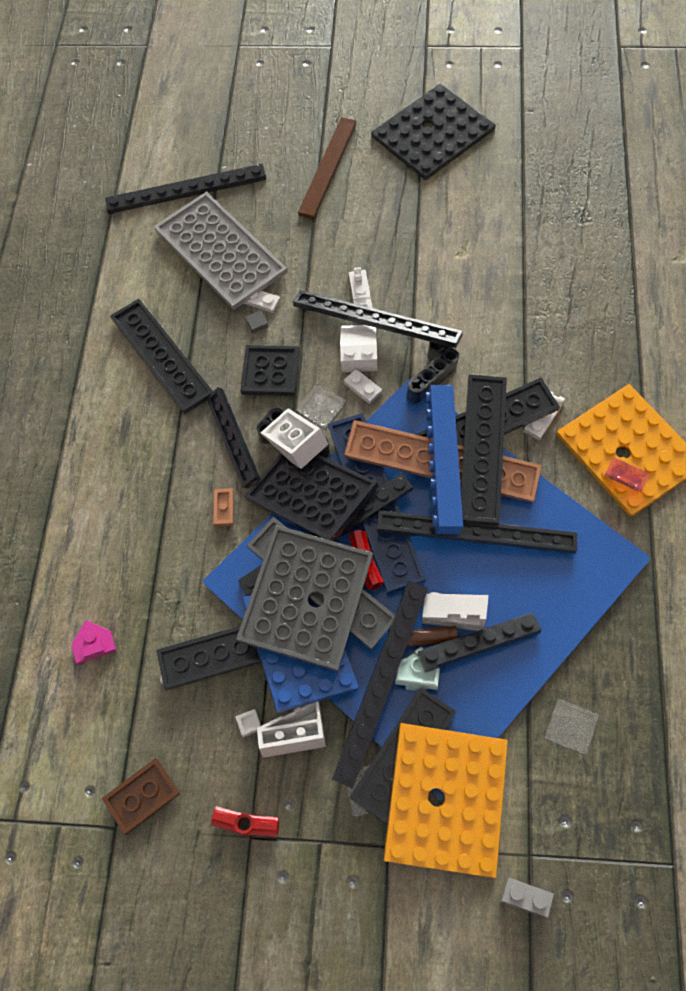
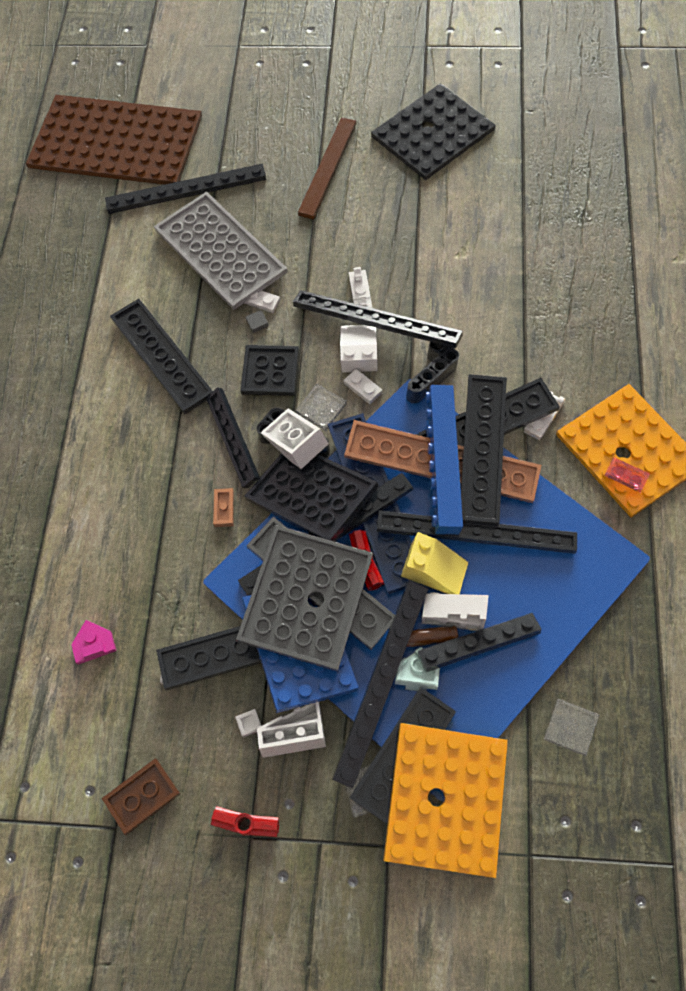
(115, 140): none -> reddish brown plate
(434, 565): none -> light yellow slope
(526, 898): light grey piece -> none

